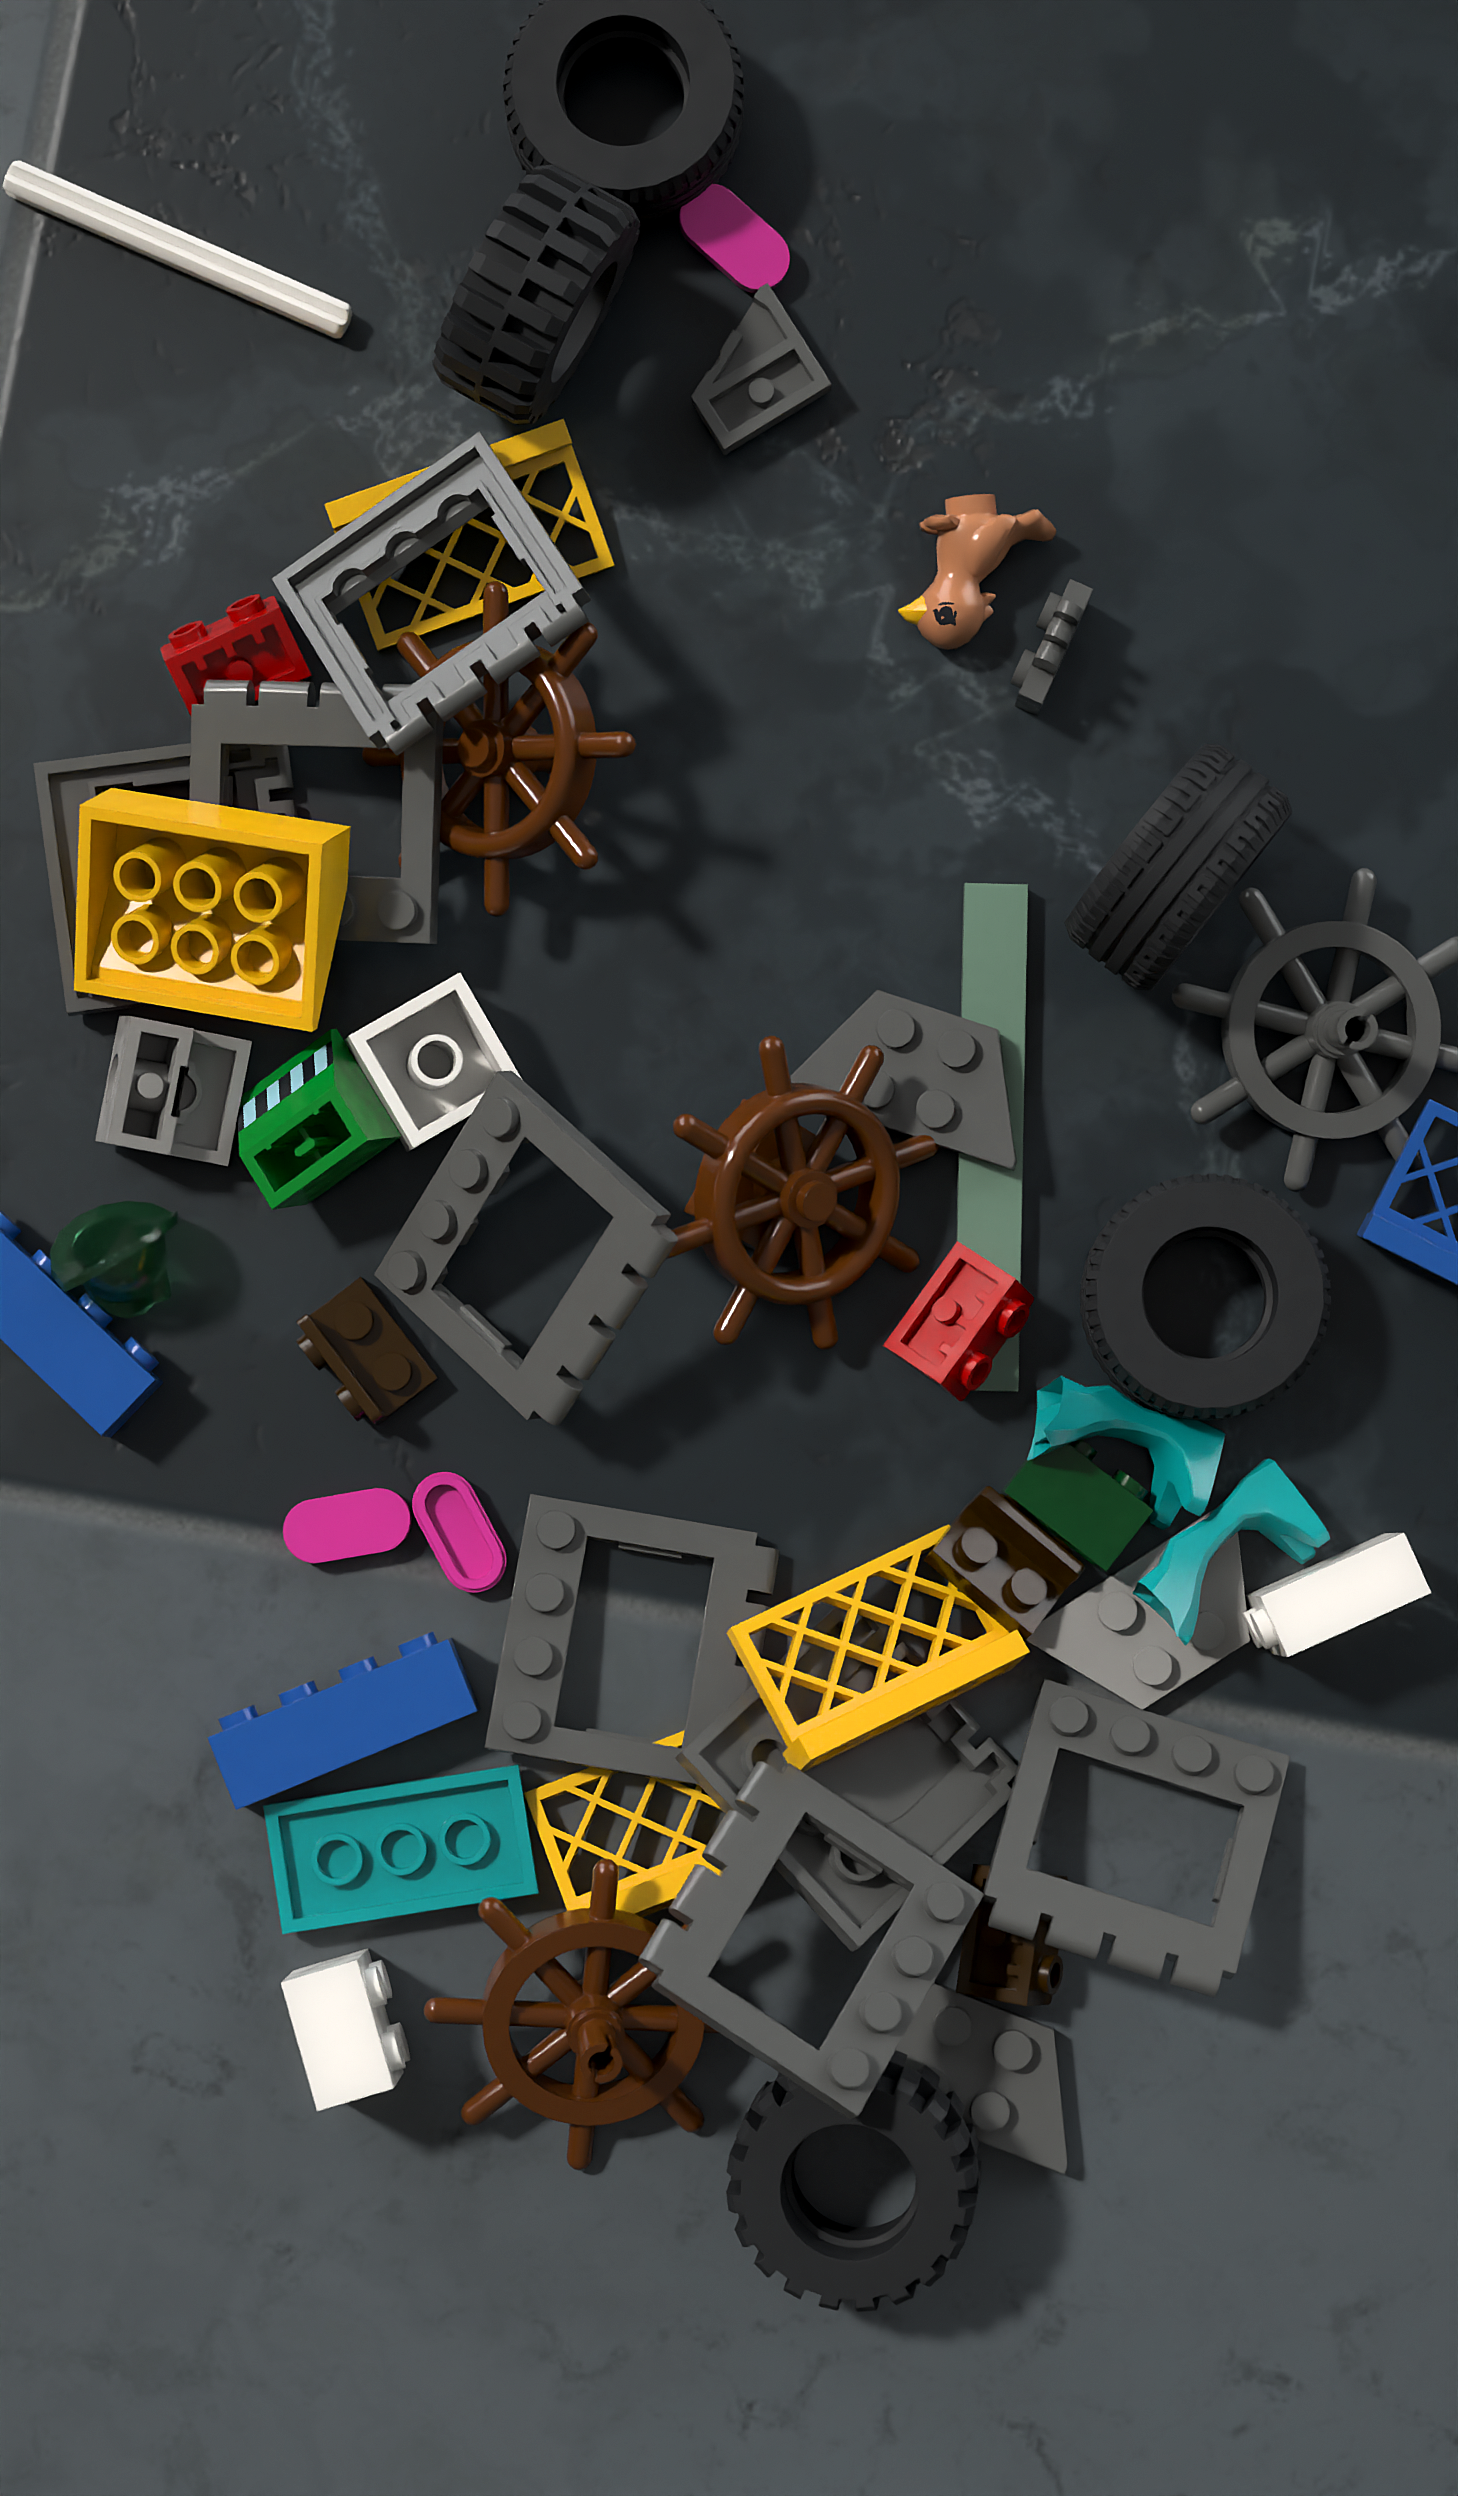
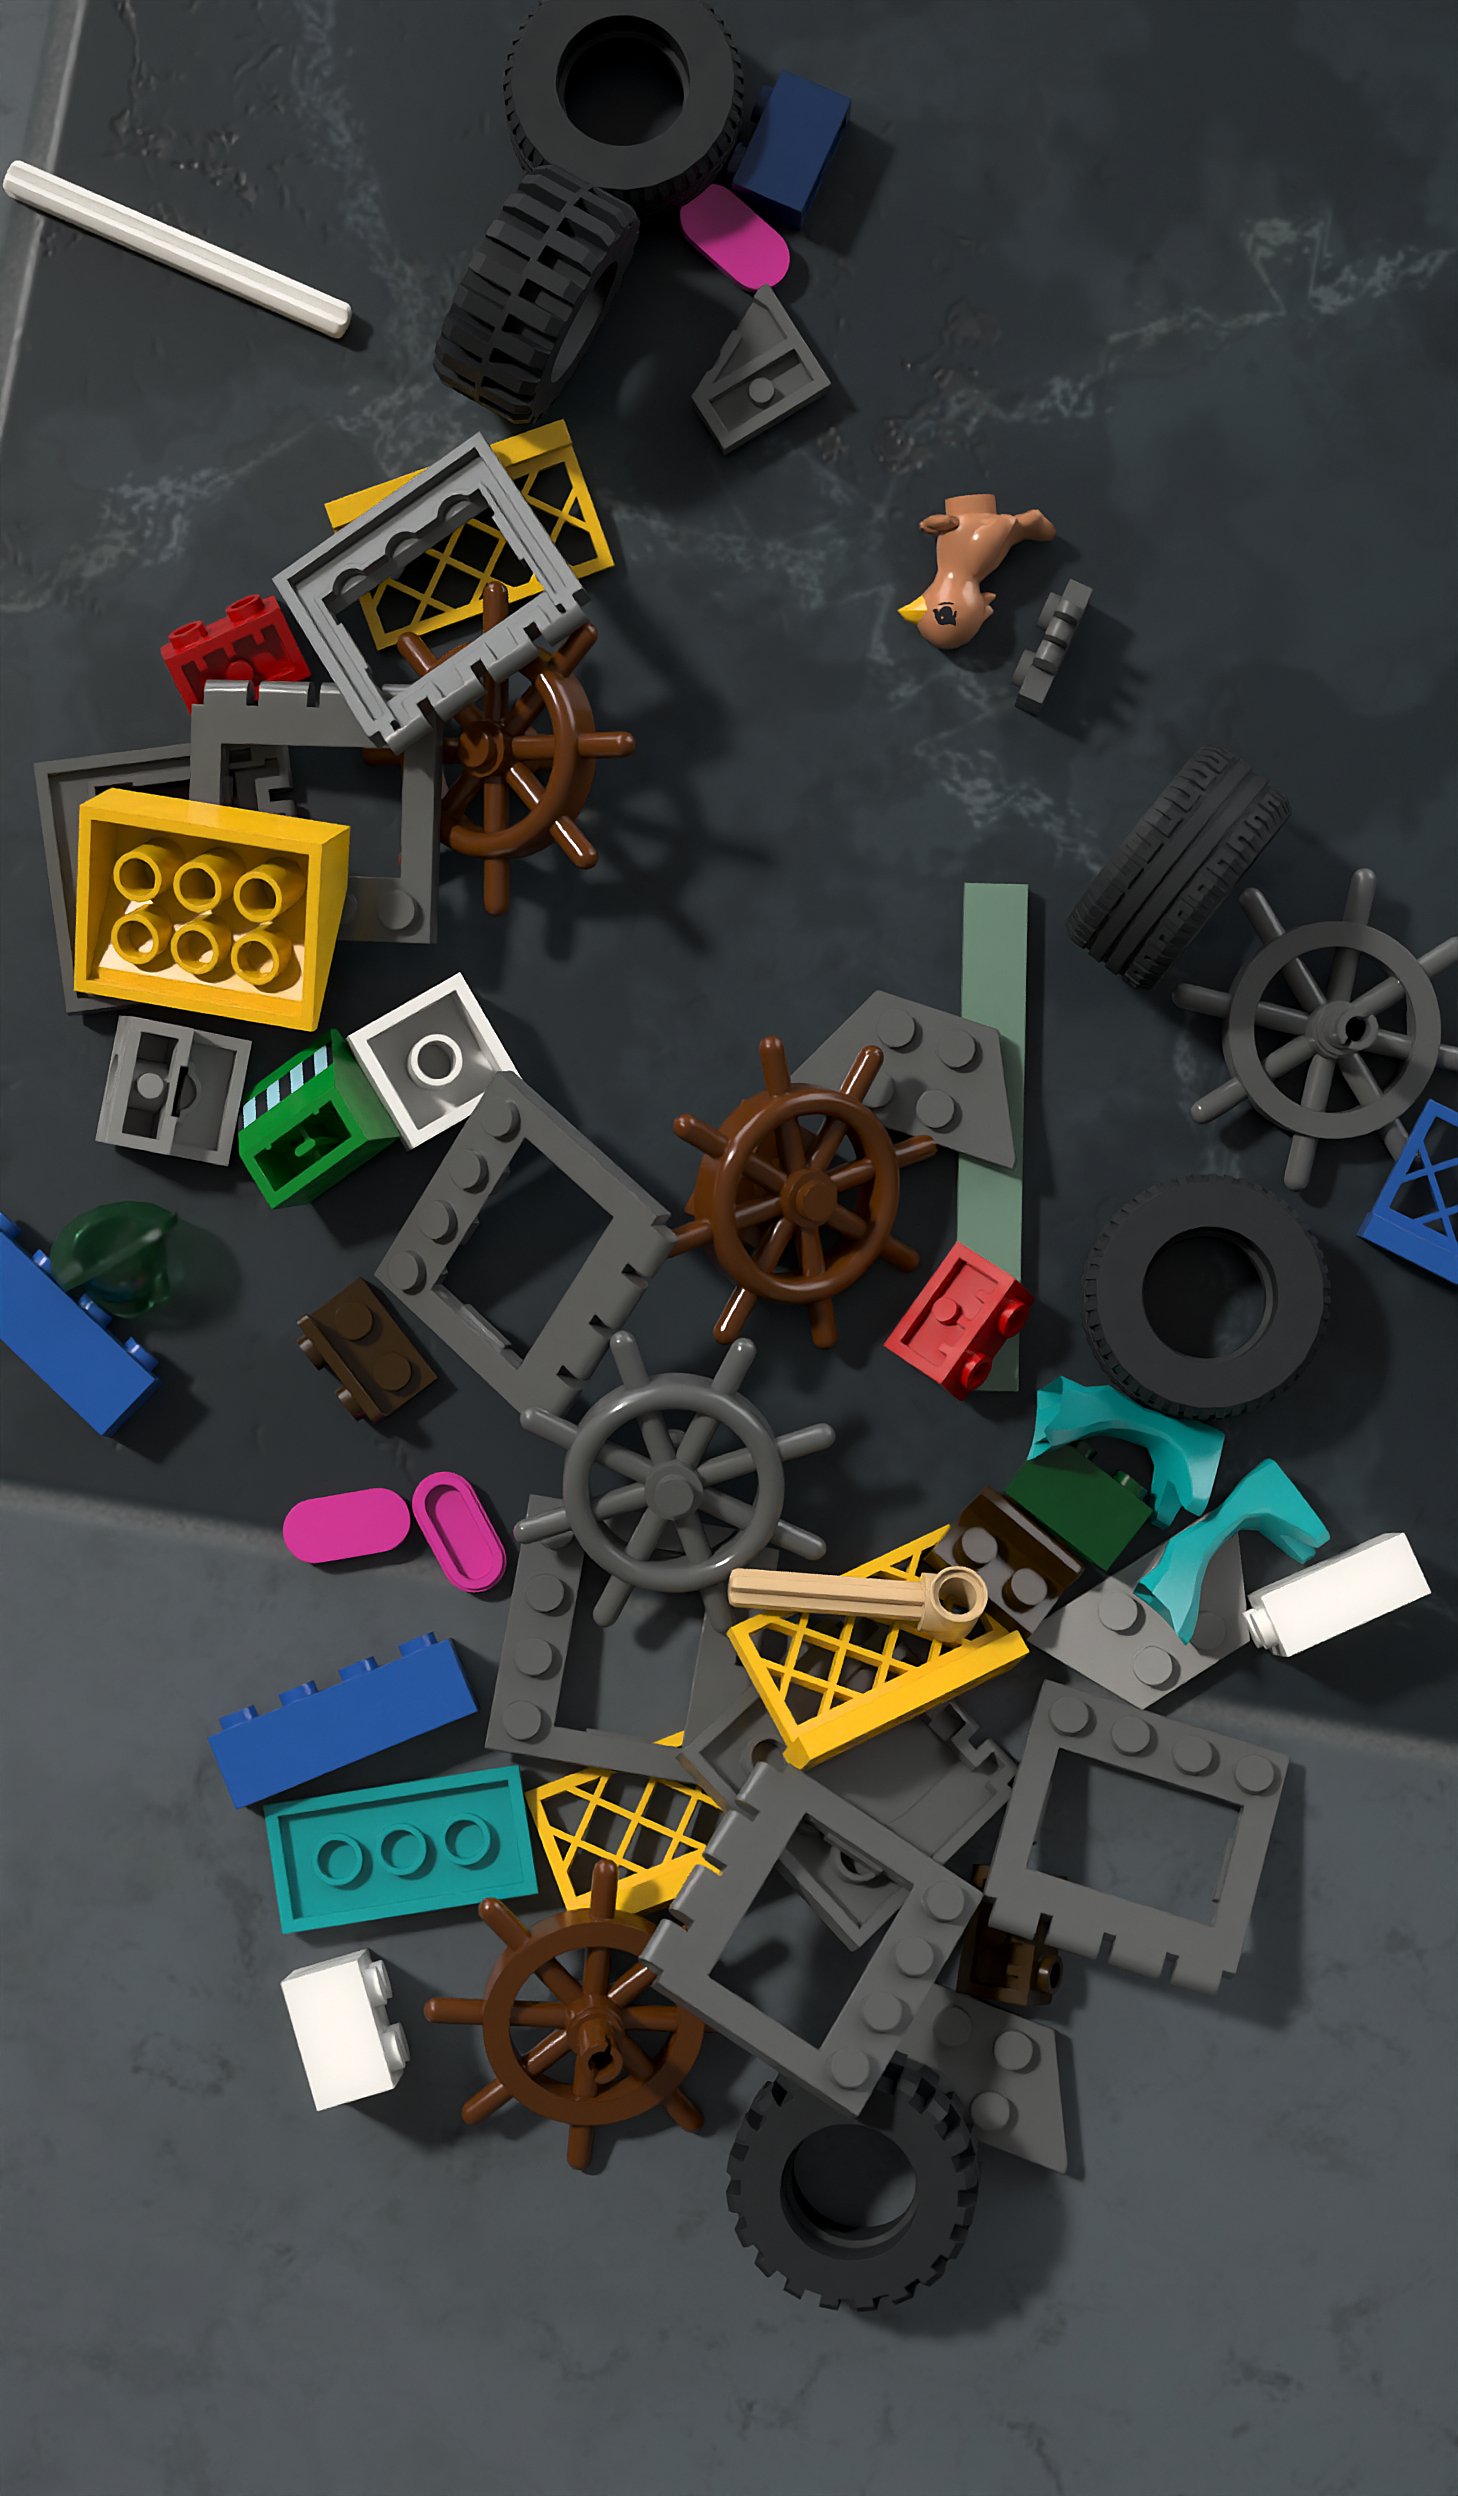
(673, 1482): none -> dark grey piece
(789, 148): none -> dark blue brick
(867, 1597): none -> tan axle

